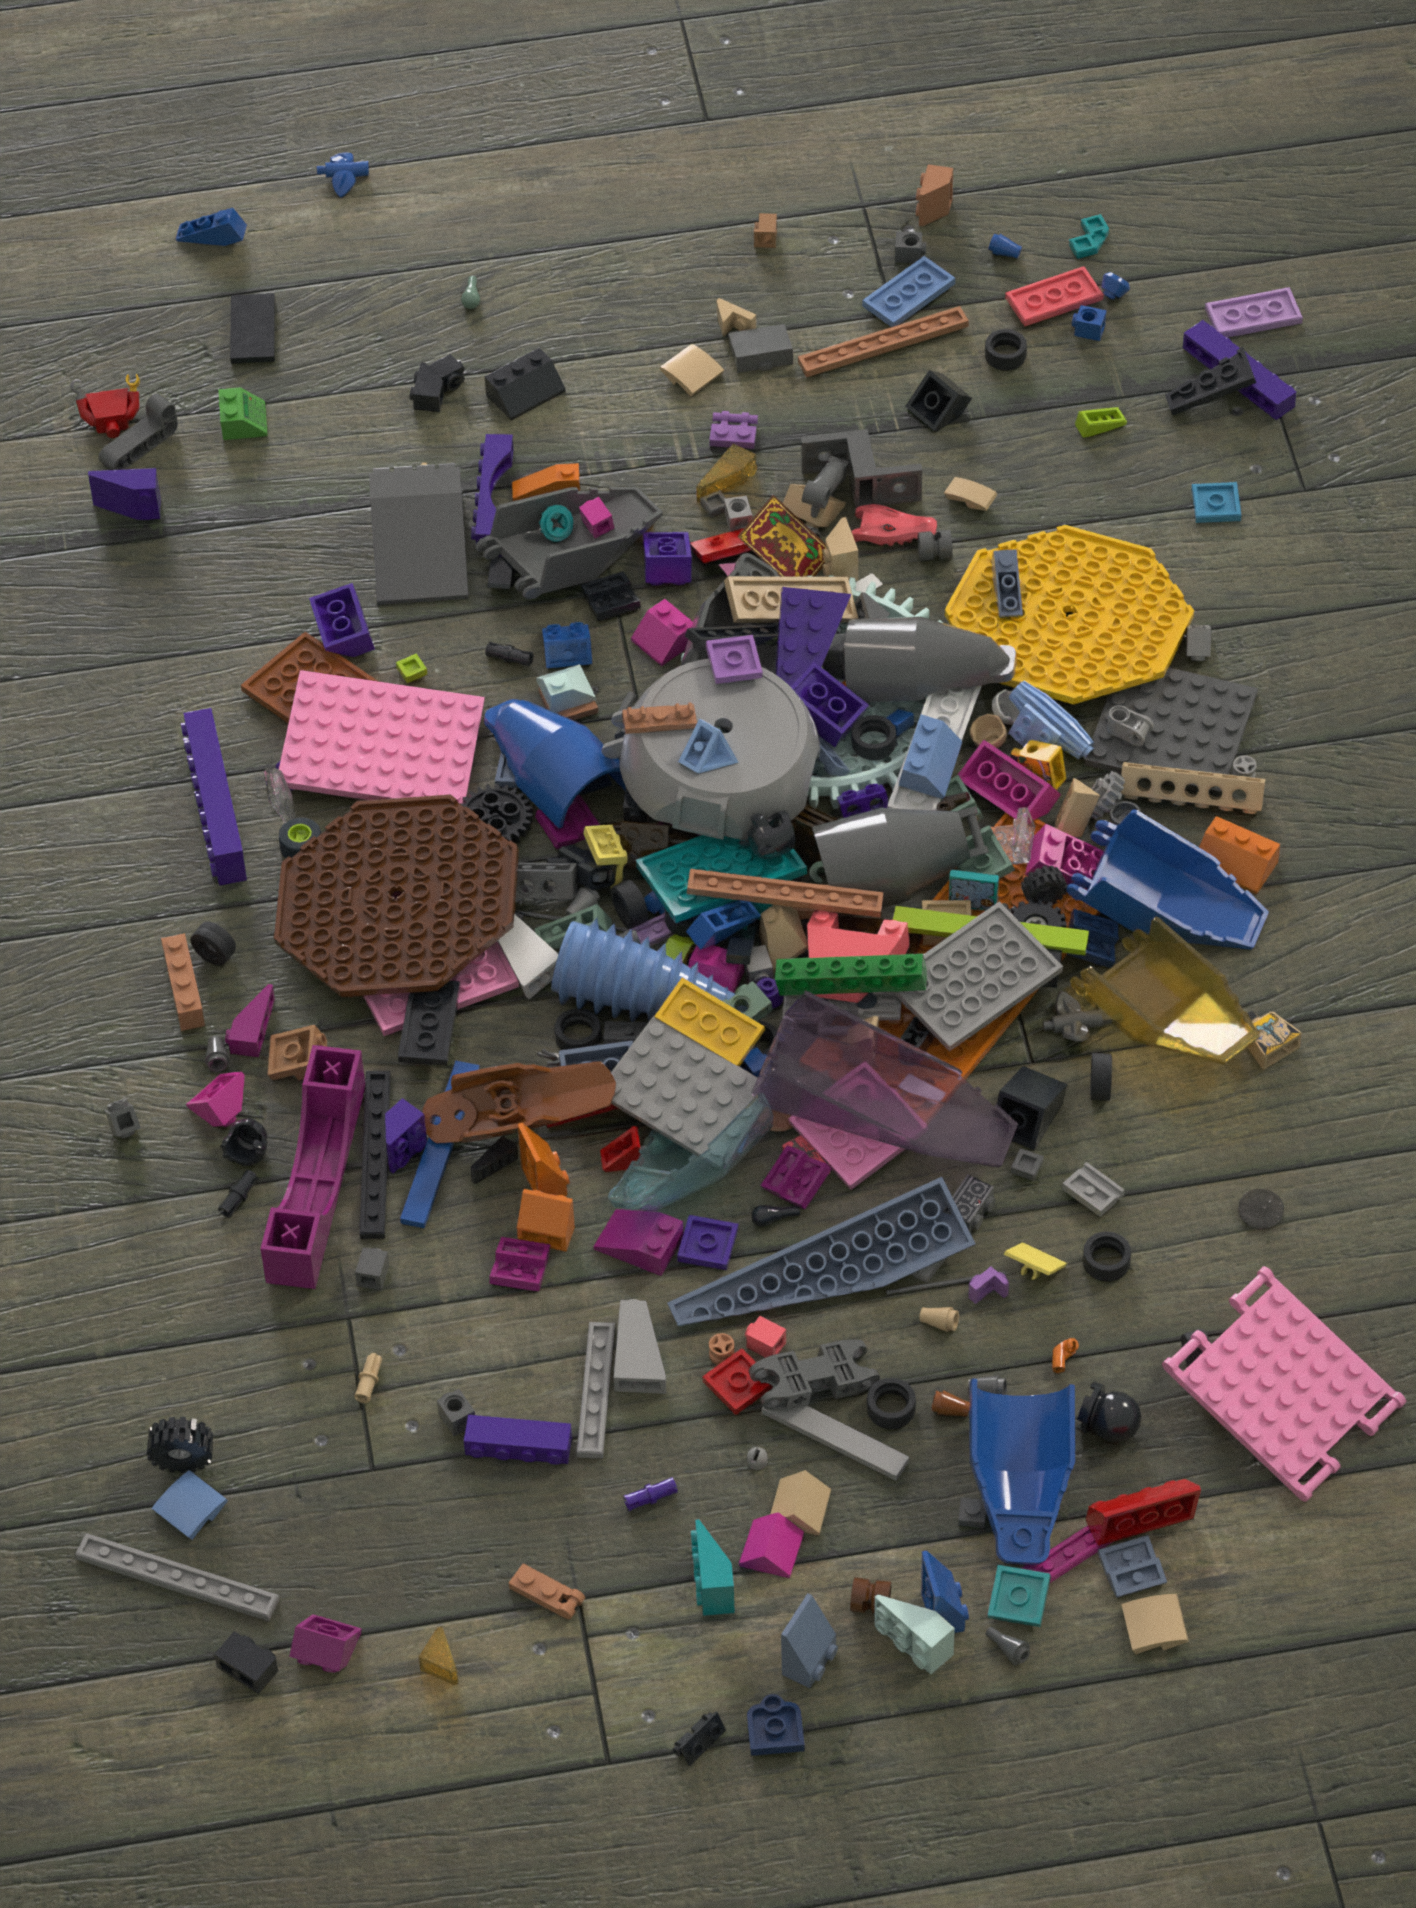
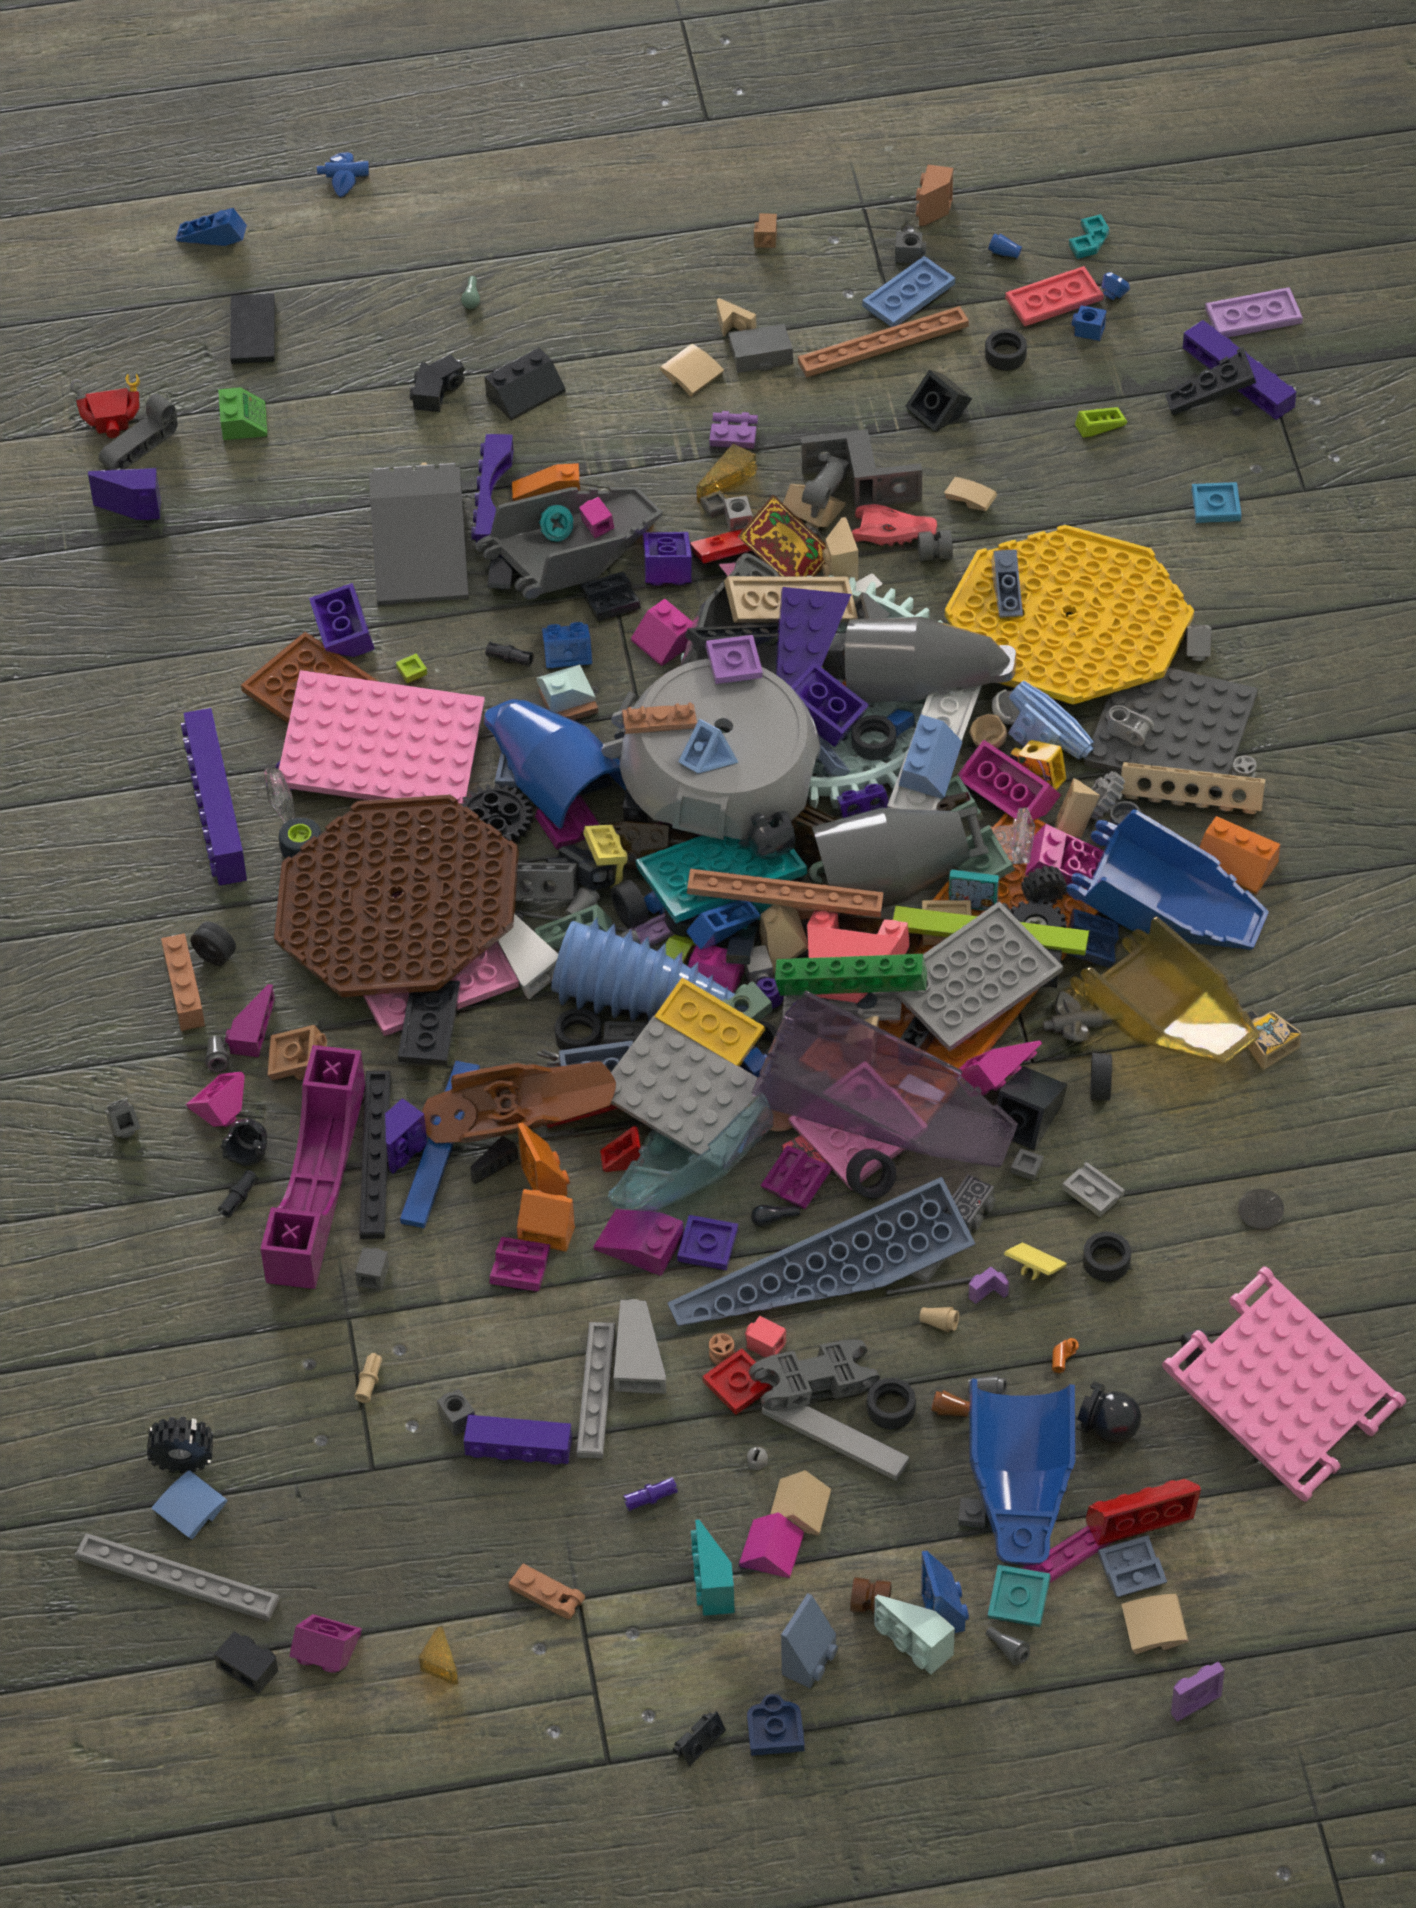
(886, 1180): none -> black tyre
(992, 1067): none -> dark pink slope
(1197, 1691): none -> medium lavender plate

